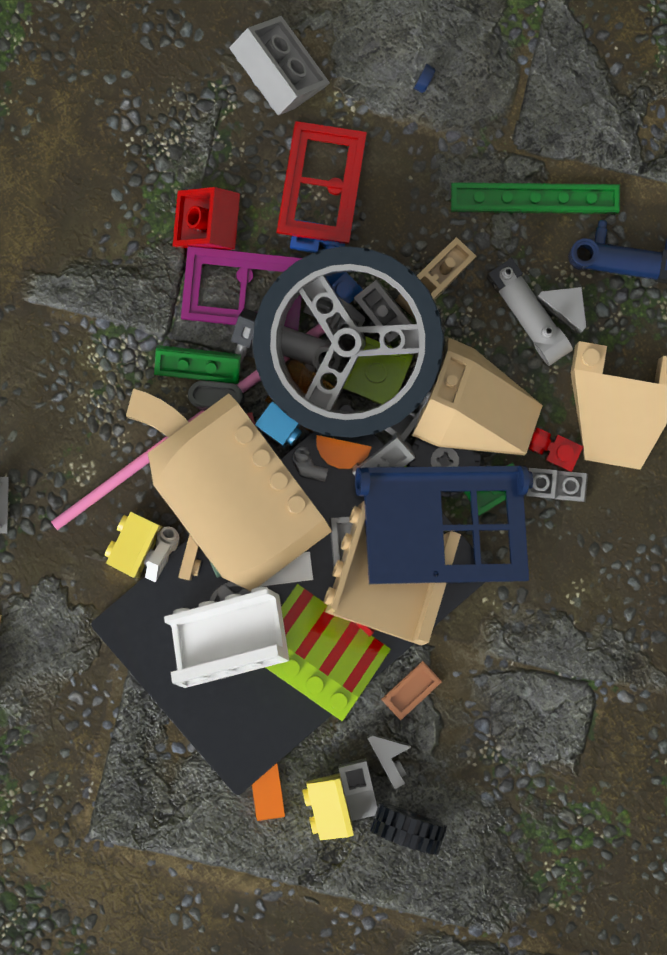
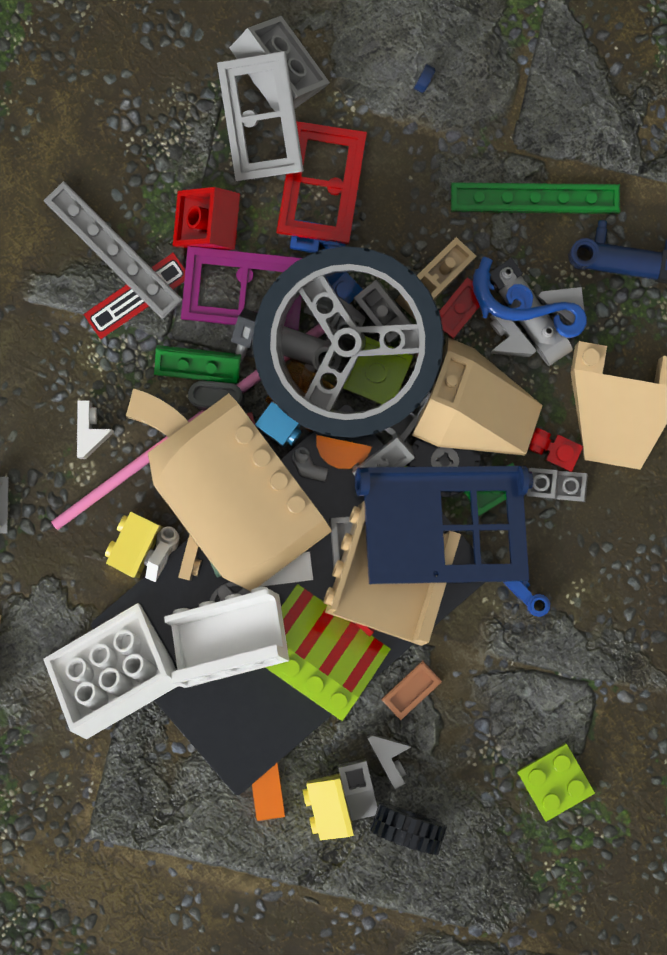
(87, 438): none -> white slope
(110, 672): none -> white slope
(113, 250): none -> light grey tile
(126, 303): none -> sticker
(235, 119): none -> light grey door
(459, 309): none -> red plate
(516, 342): none -> light grey slope
(520, 589): none -> blue plate
(524, 295): none -> blue plant
(555, 782): none -> lime plate

